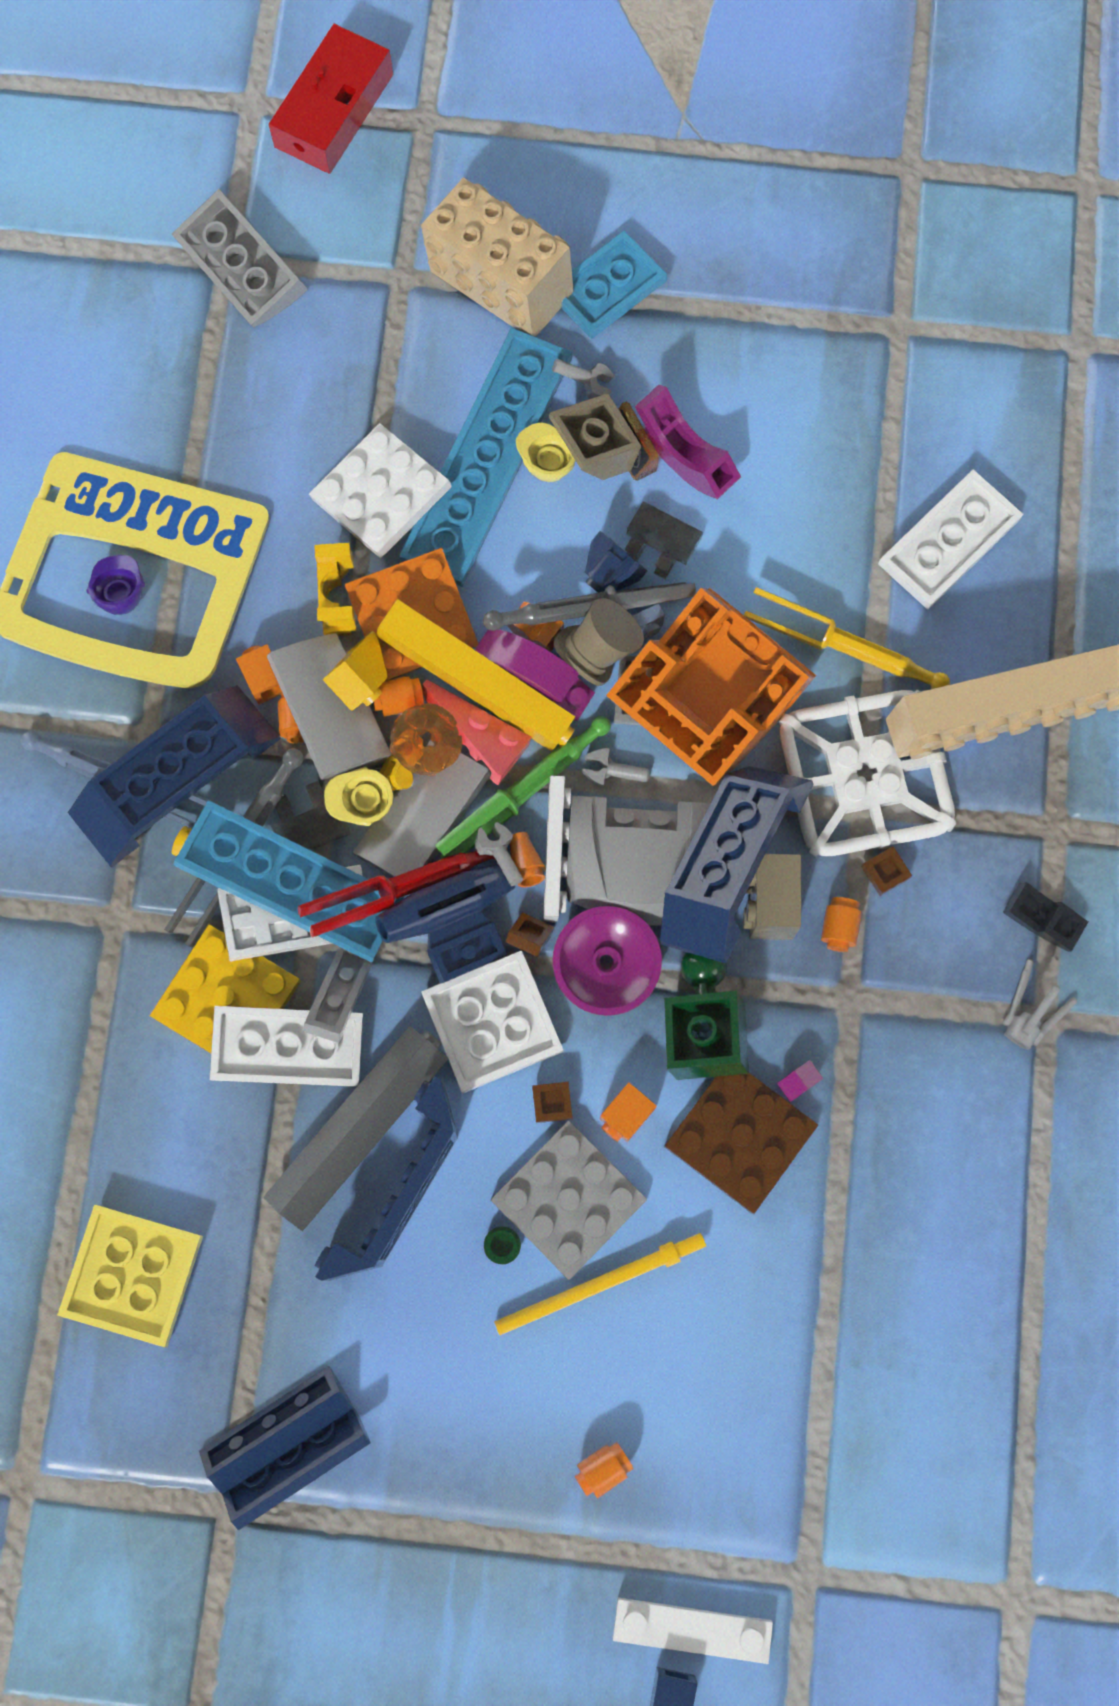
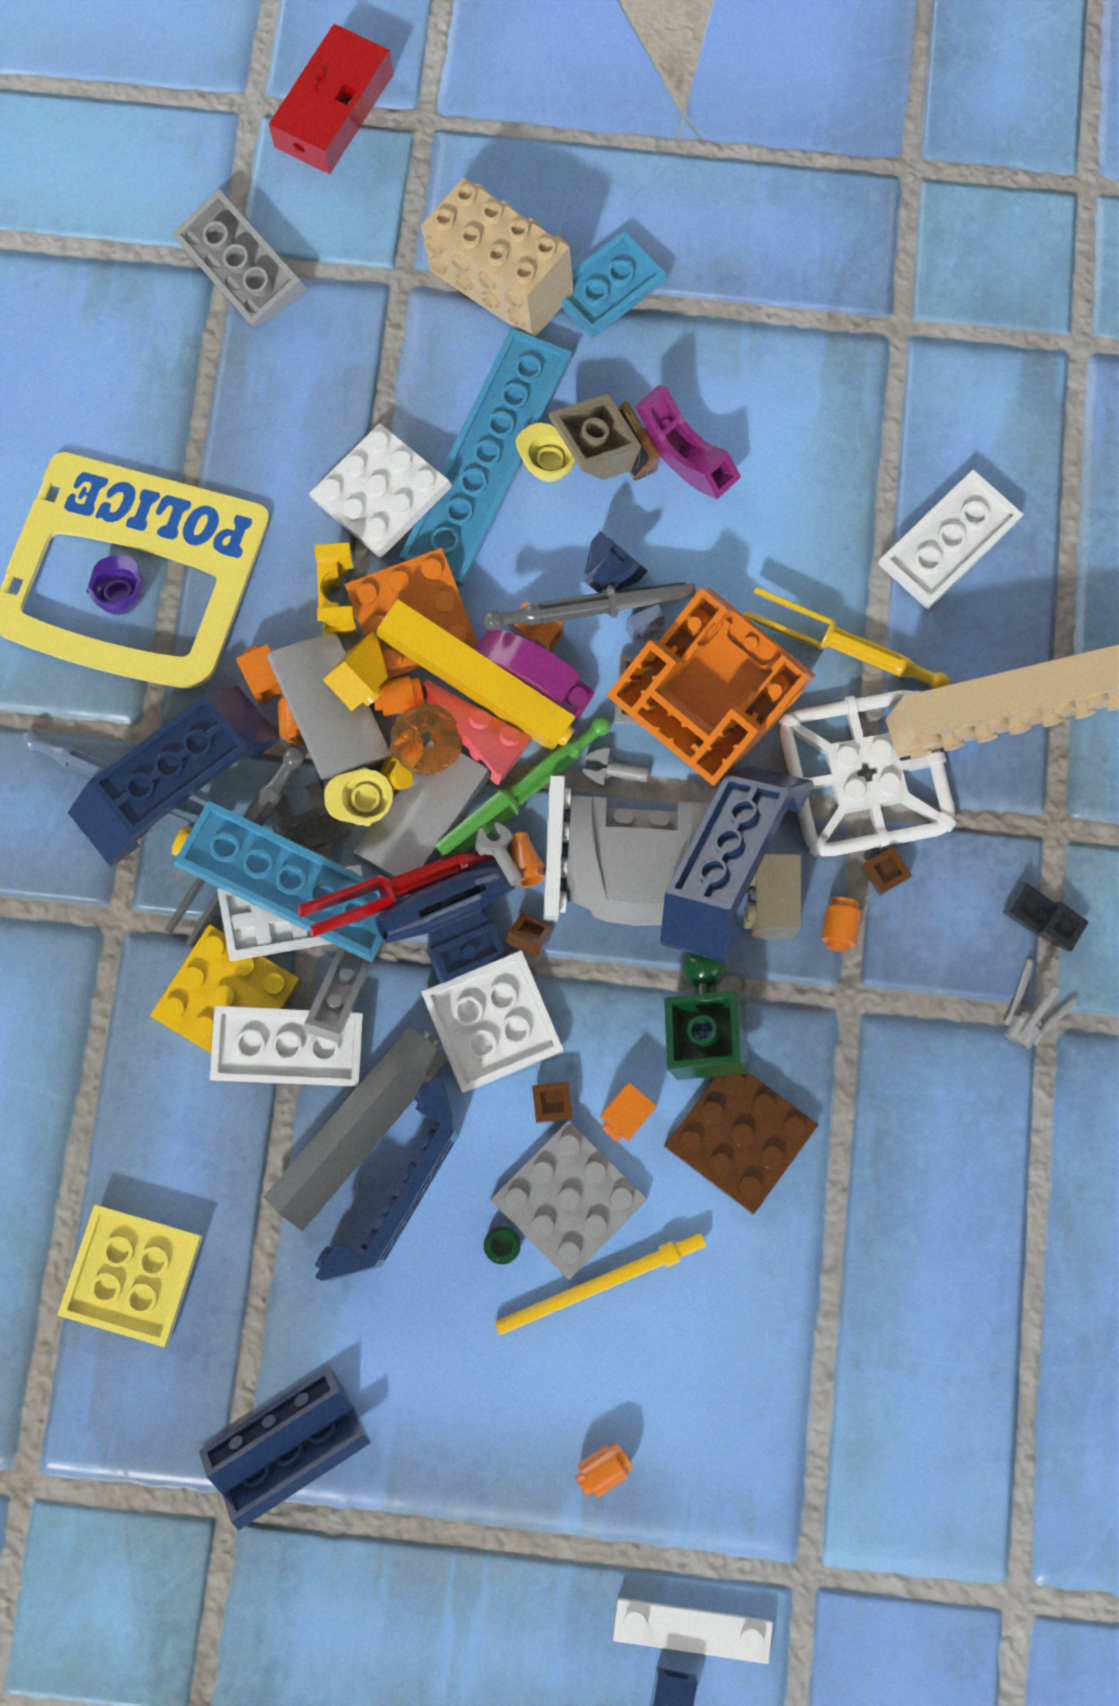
(587, 377): light grey bar -> none
(599, 641): dark tan hat -> none
(634, 956): magenta dish -> none
(663, 533): clear smoke plate -> none
(800, 1080): magenta piece -> none

